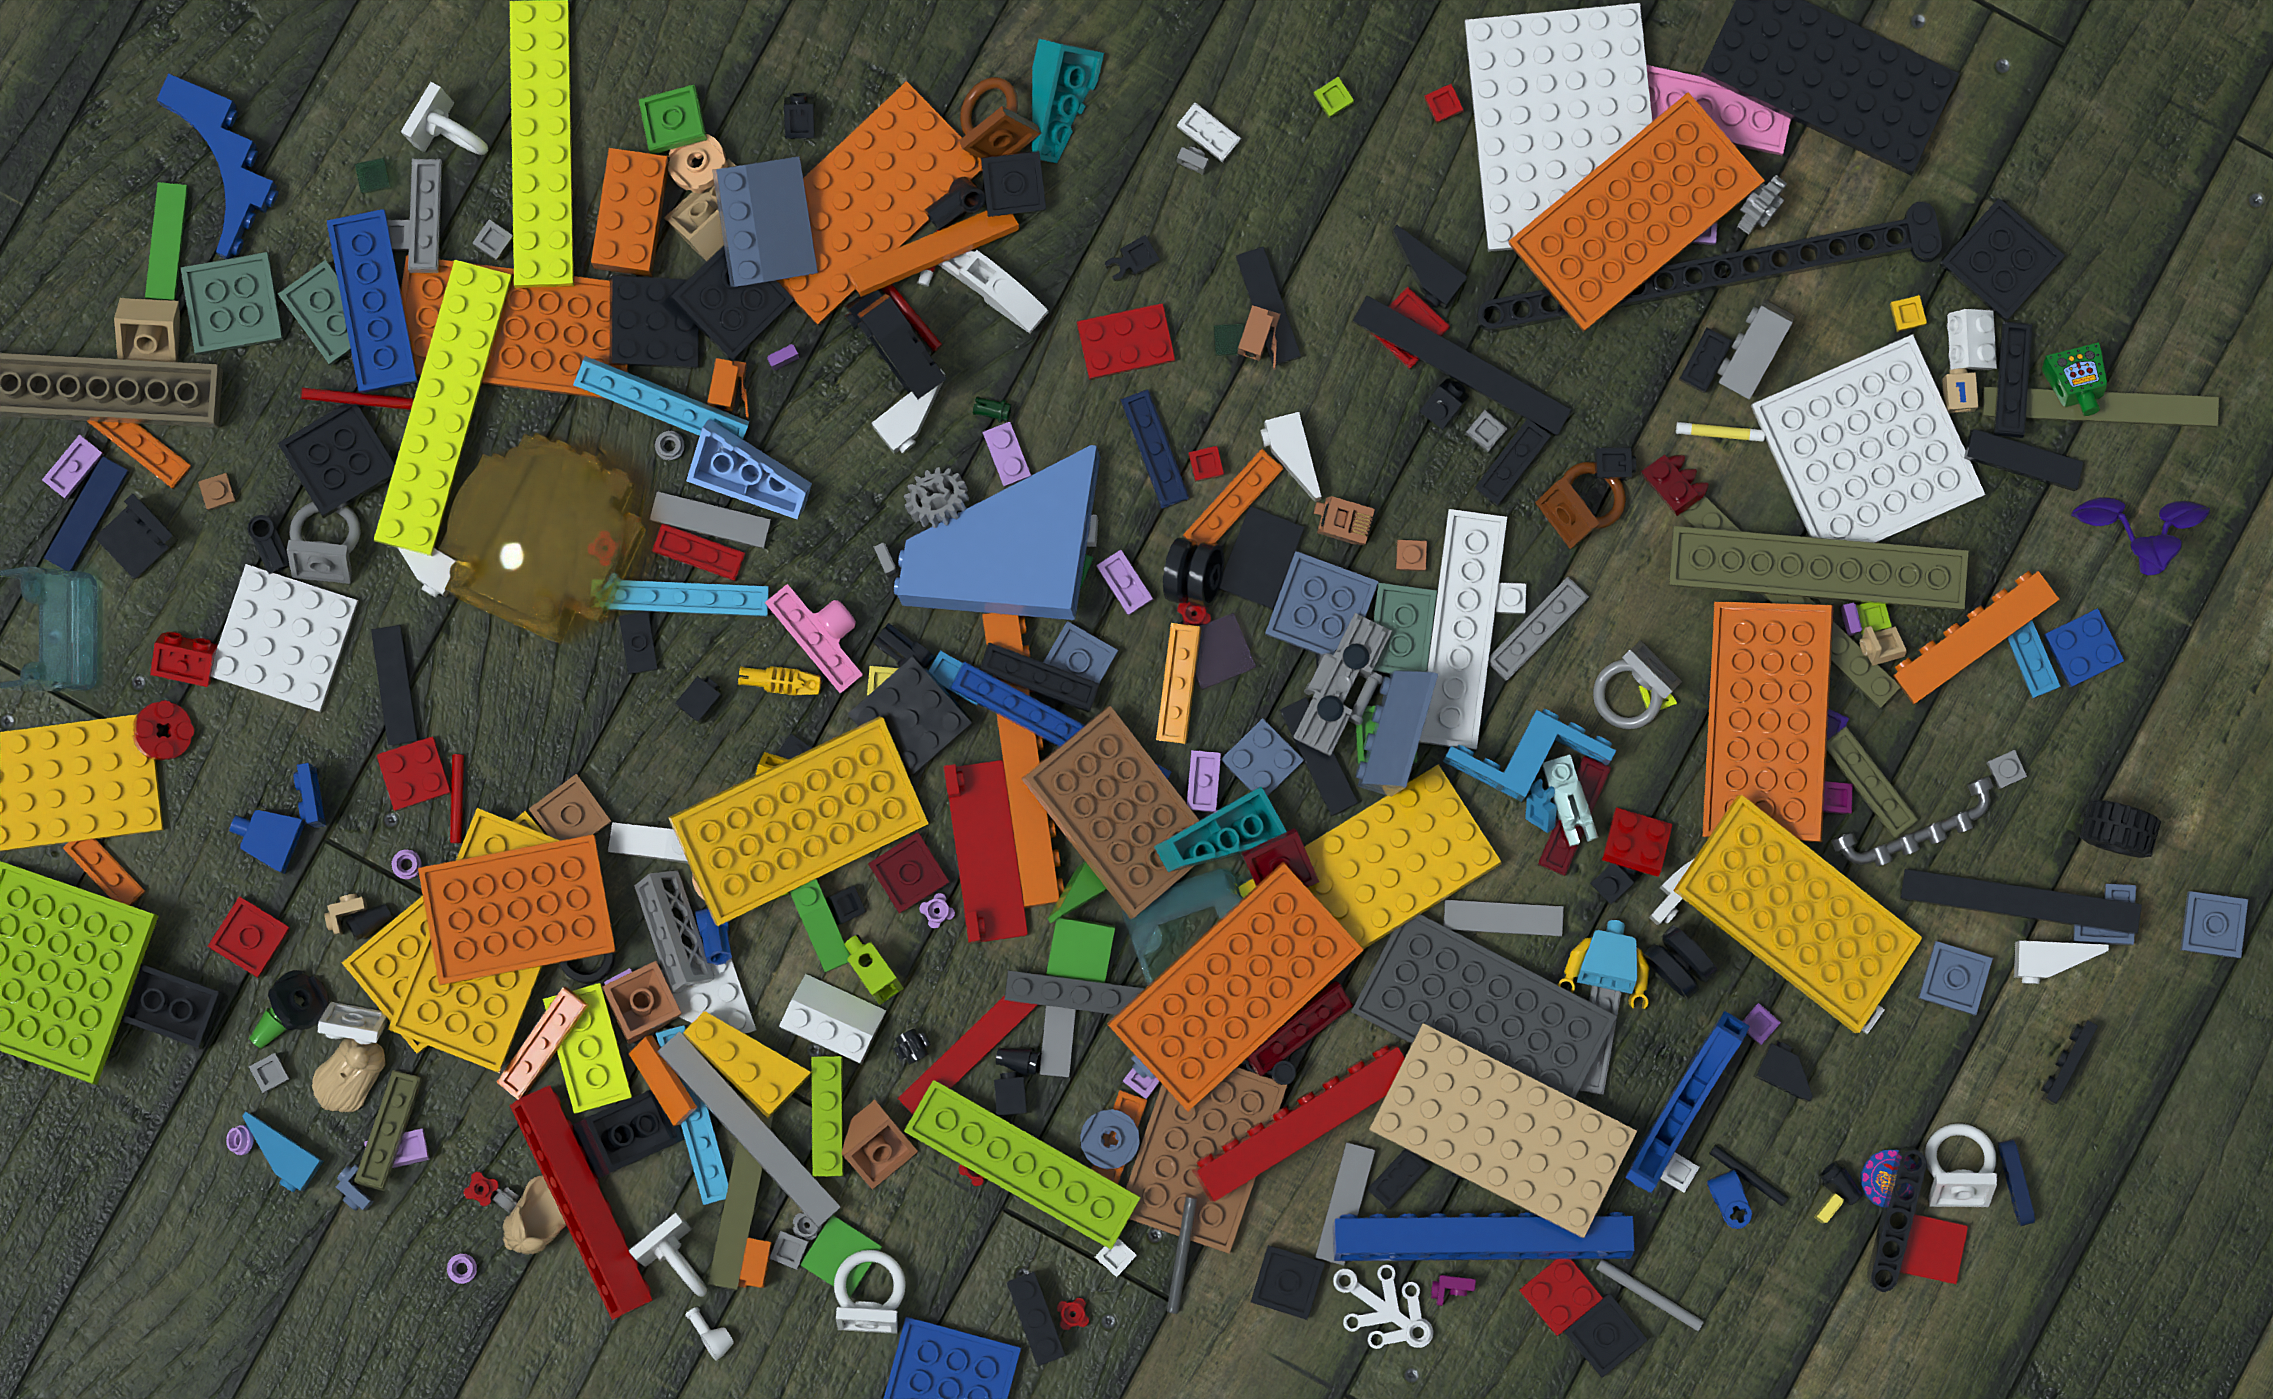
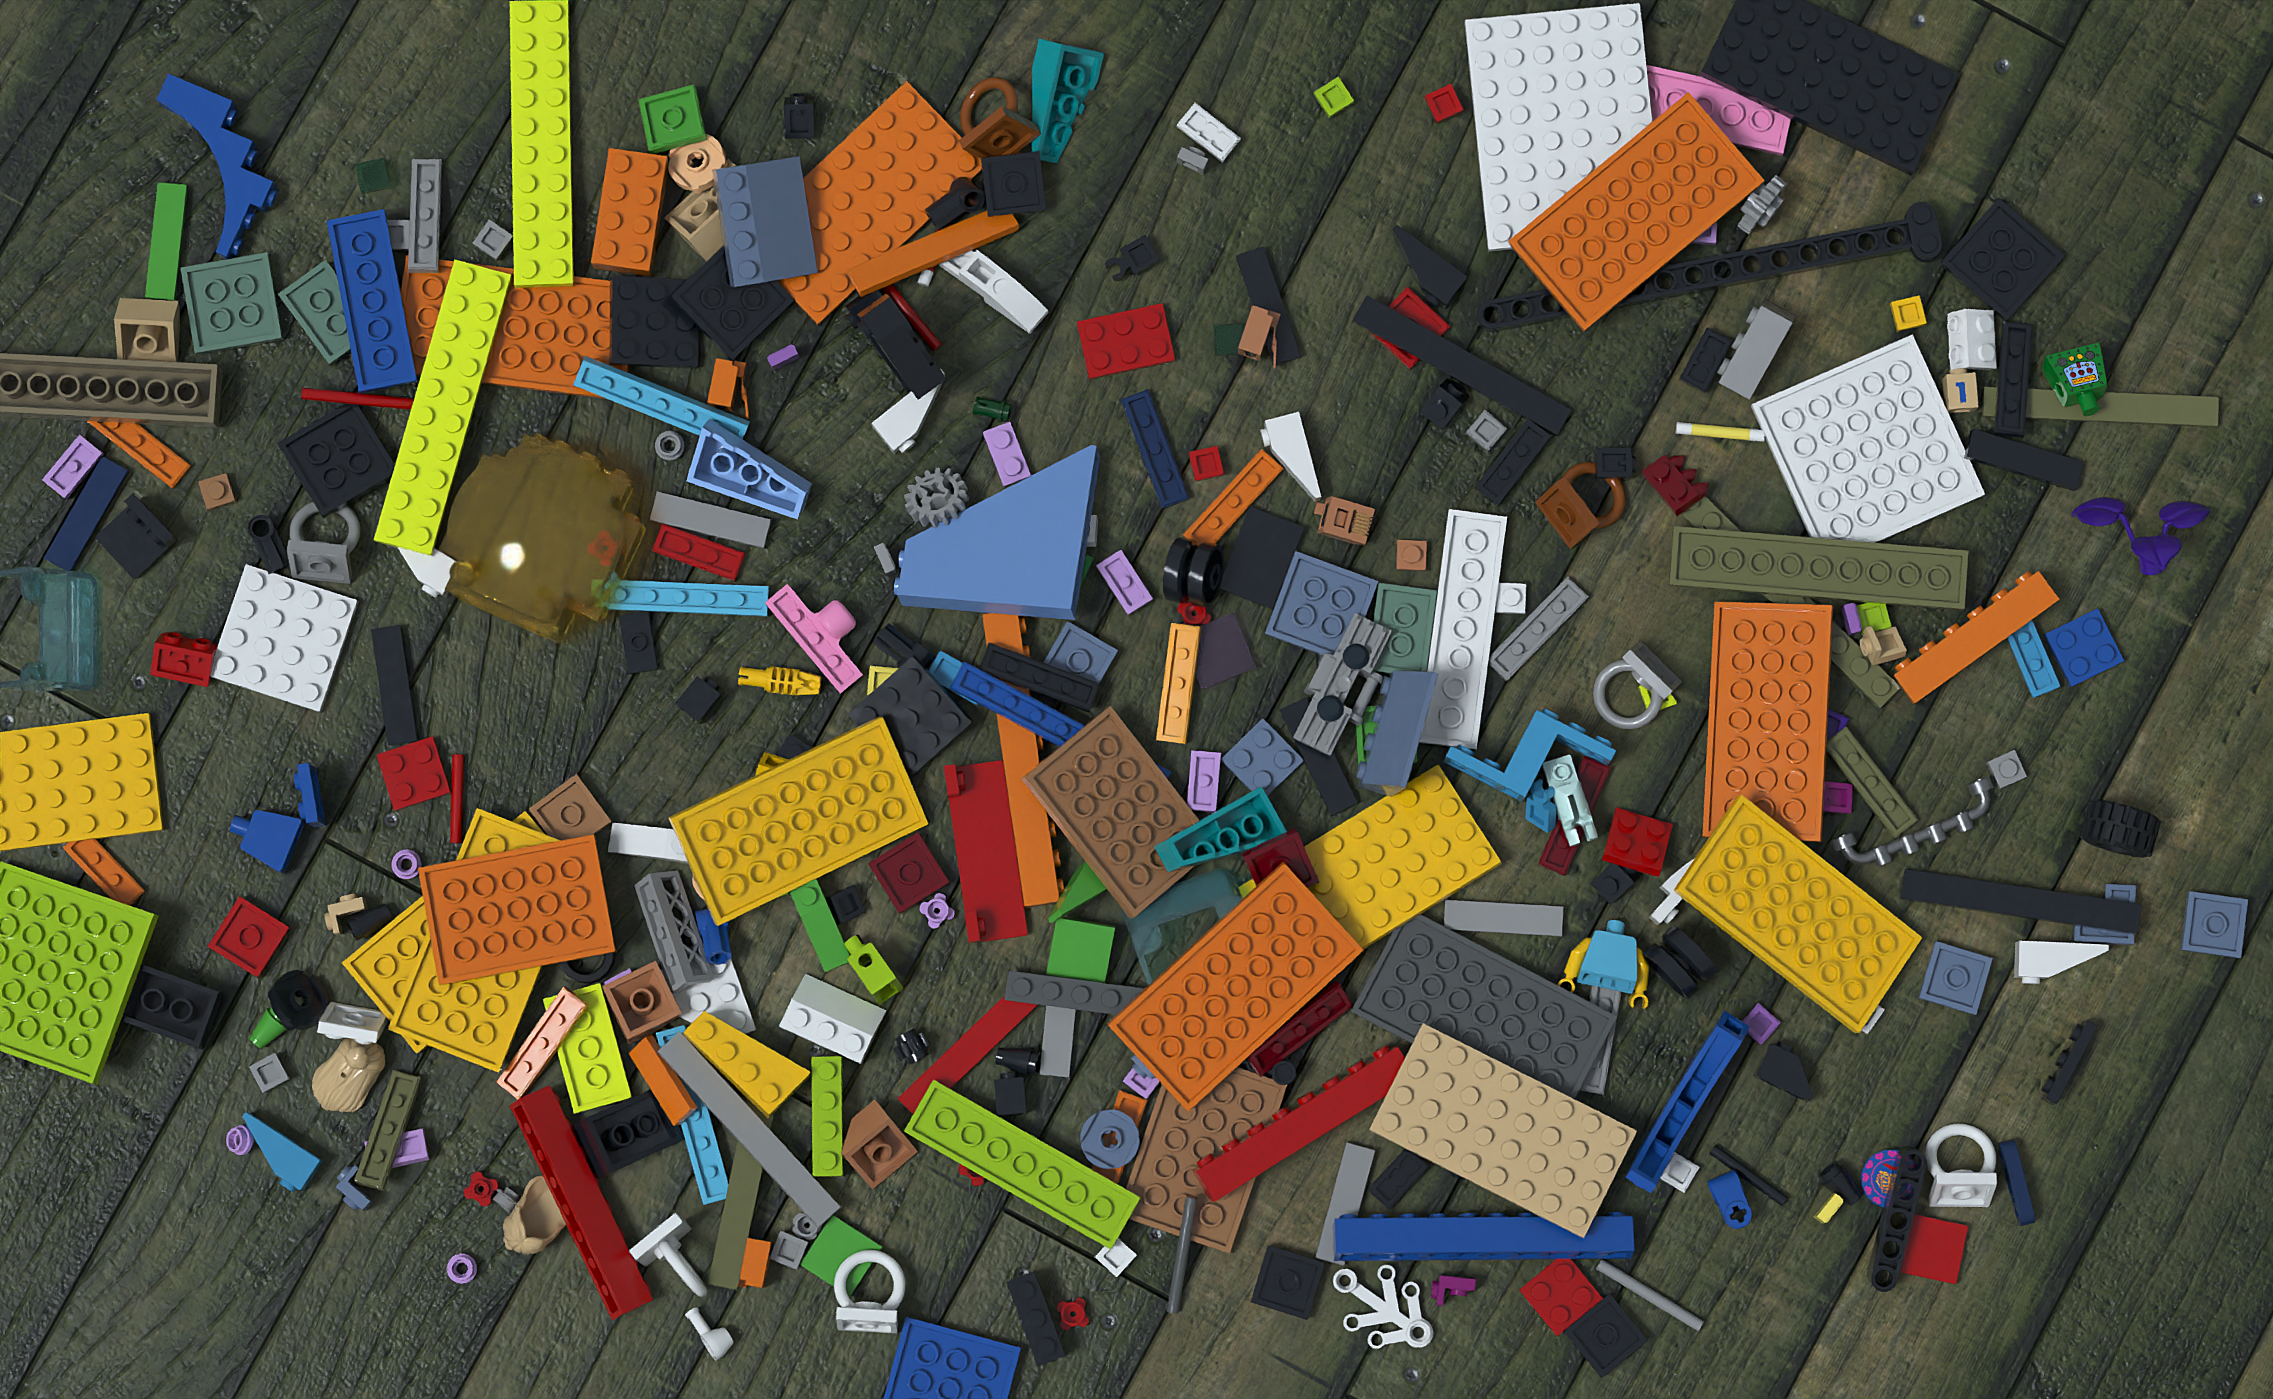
(179, 731): red plate -> none
(432, 119): white tile -> none

